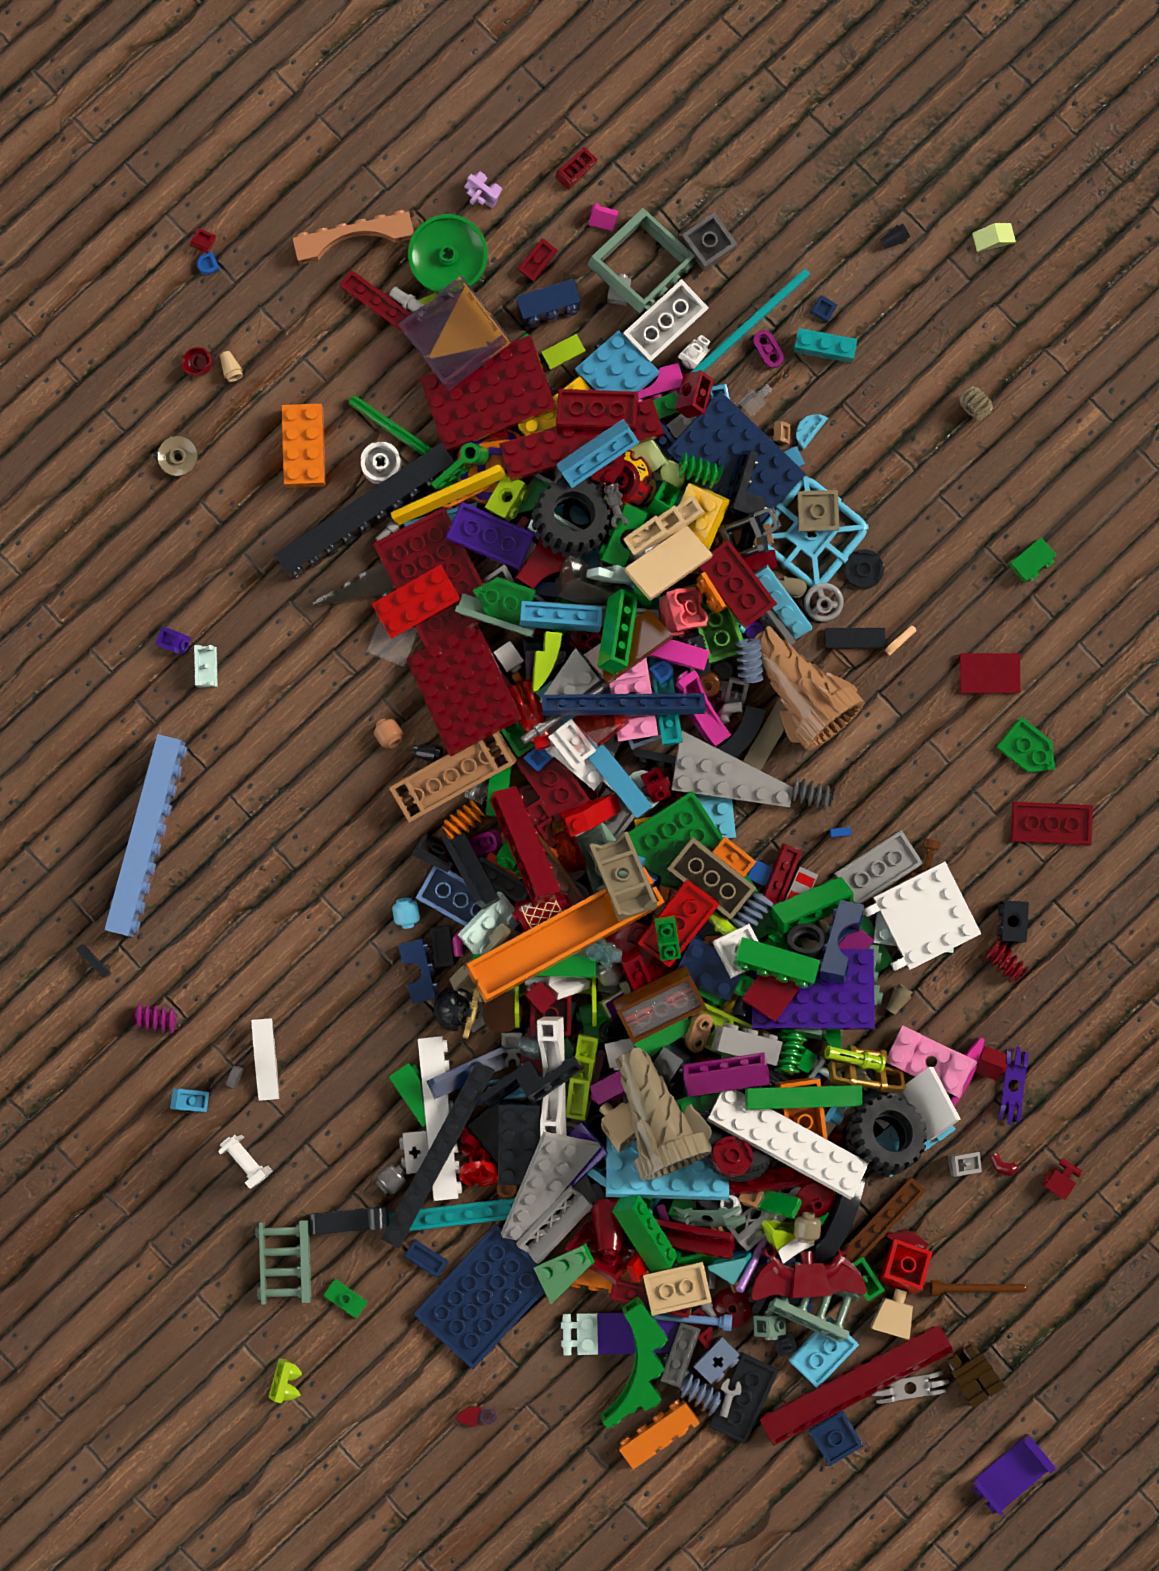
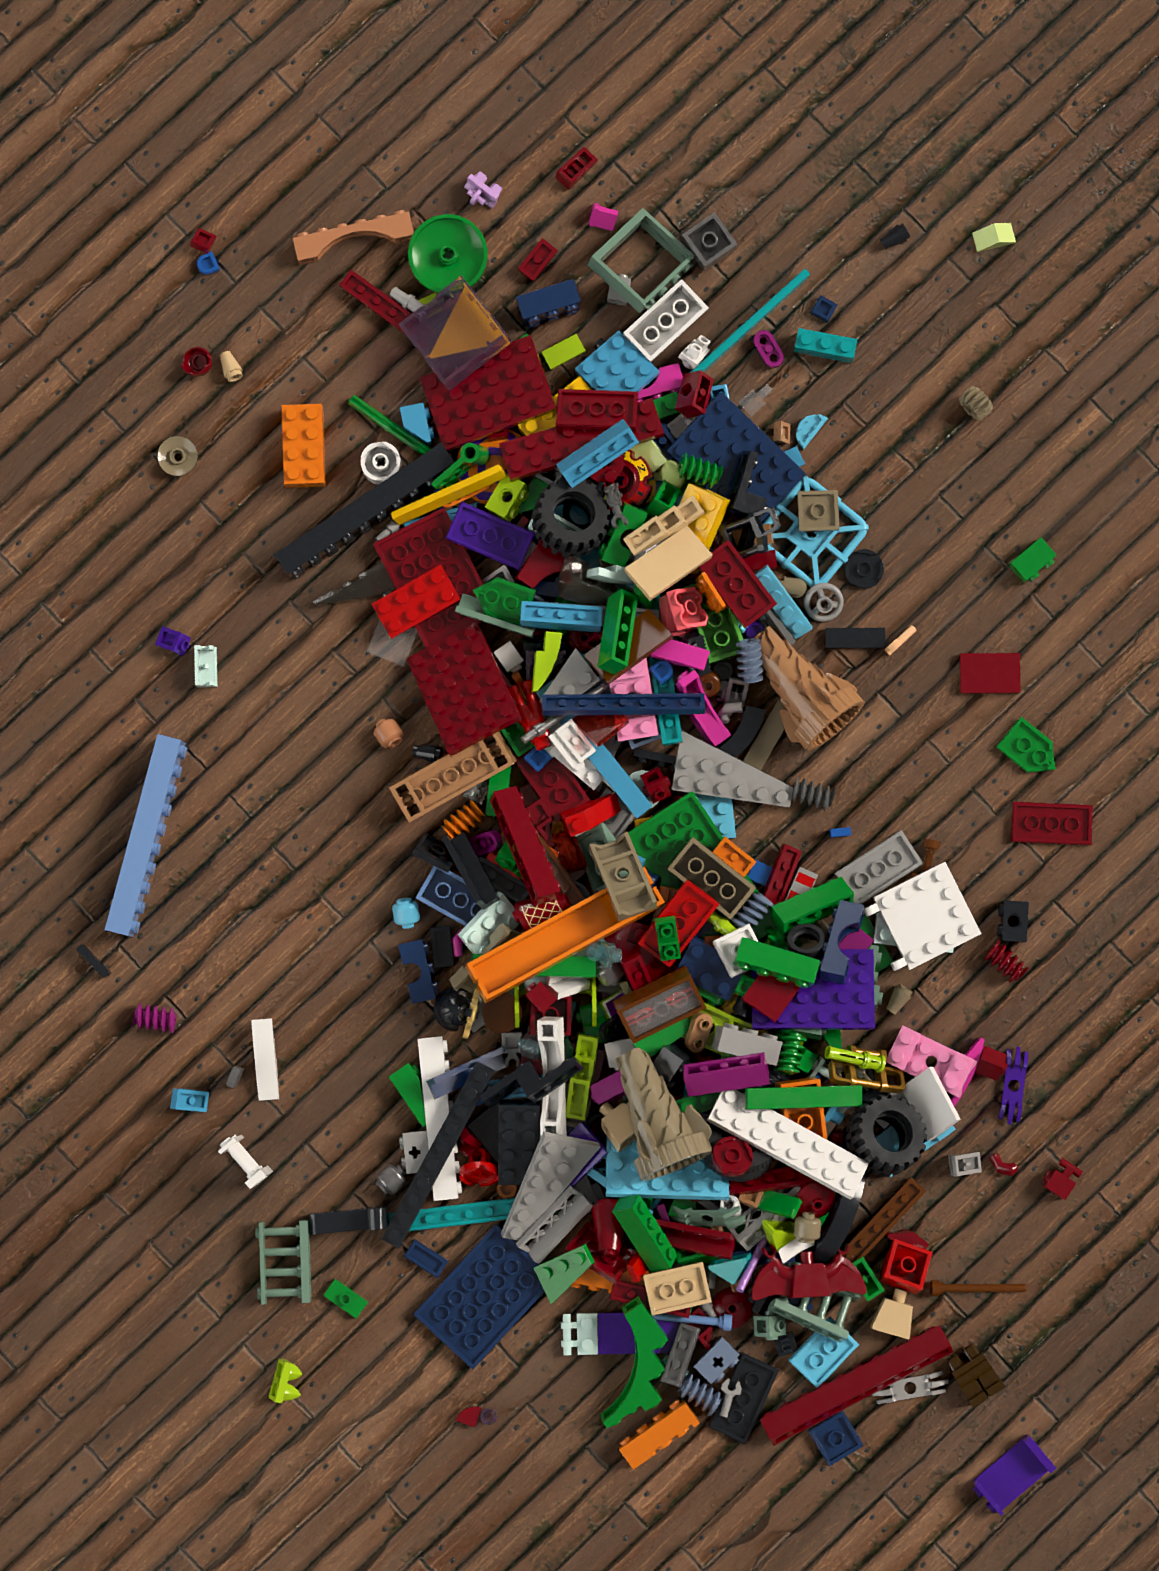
(415, 422): none -> dark azure slope

